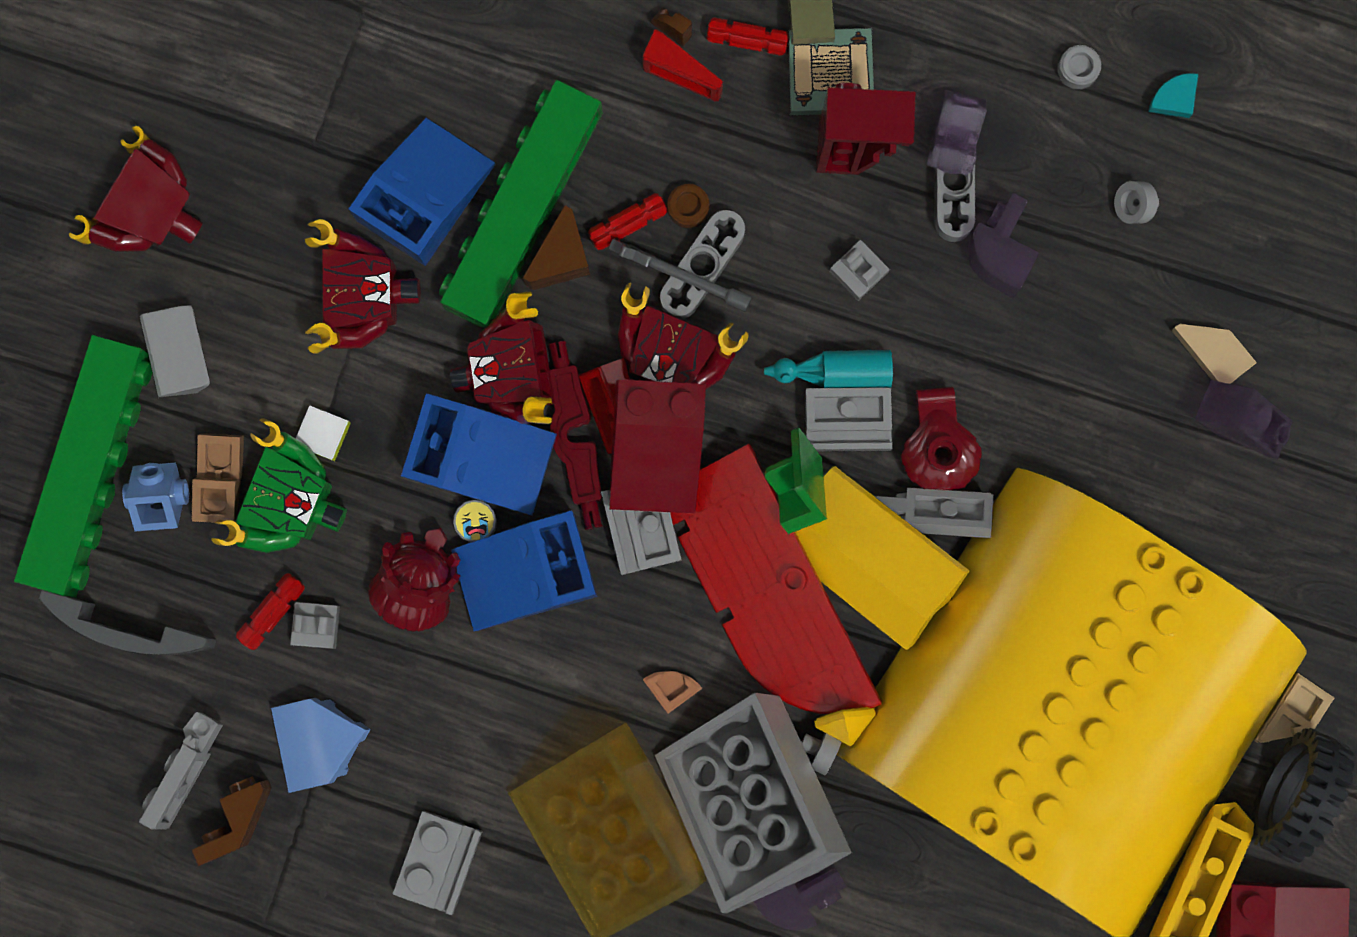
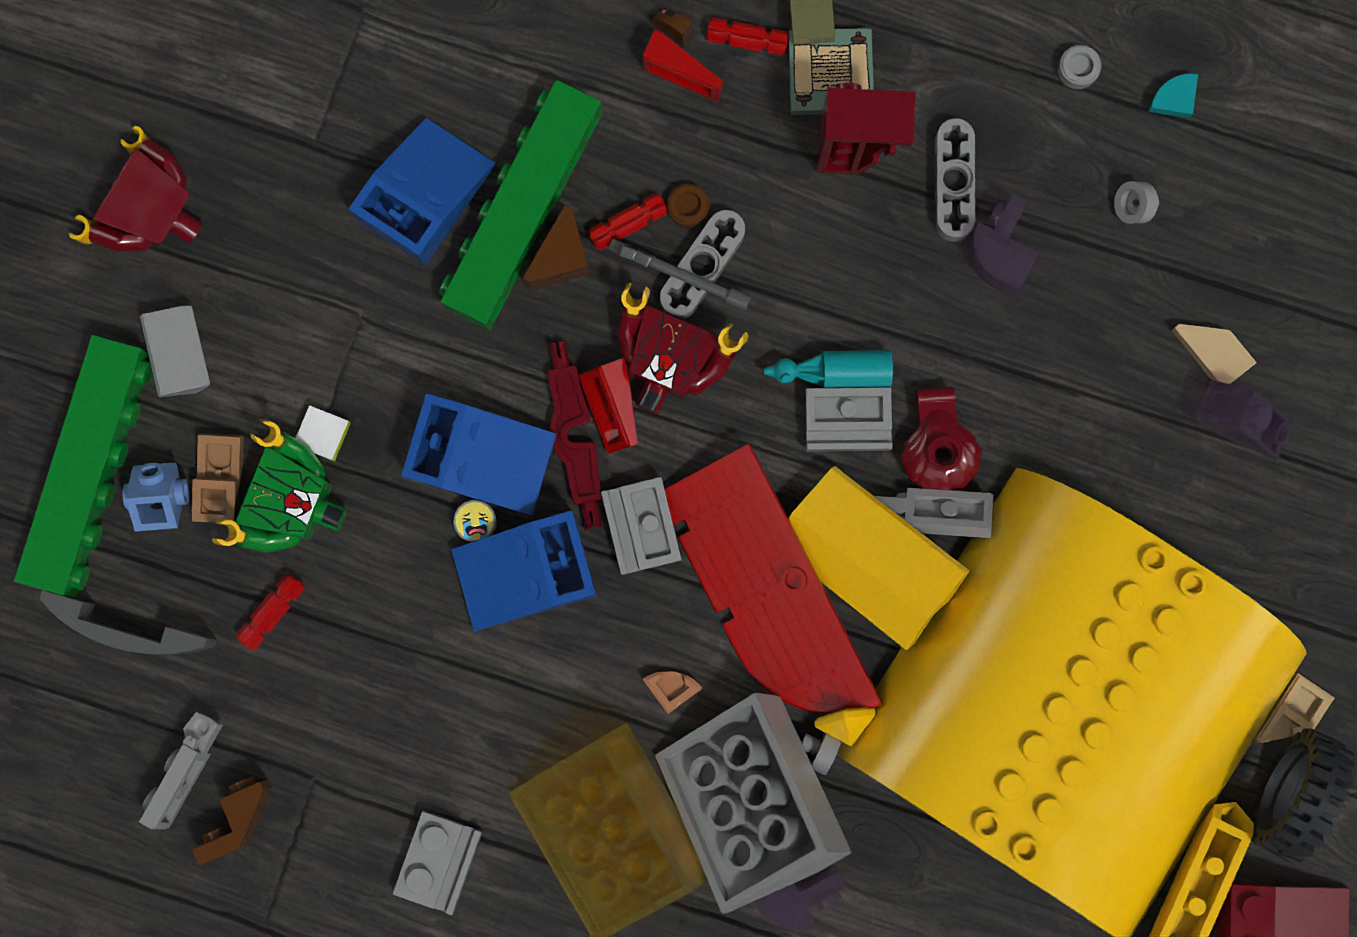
(315, 625): light grey tile -> none
(315, 742): medium blue slope -> none
(357, 290): dark red torso -> none
(414, 582): dark red hair -> none
(509, 365): dark red torso -> none
(656, 445): dark red slope -> none
(799, 485): green panel -> none
(859, 270): light grey tile -> none
(957, 133): clear purple brick -> none

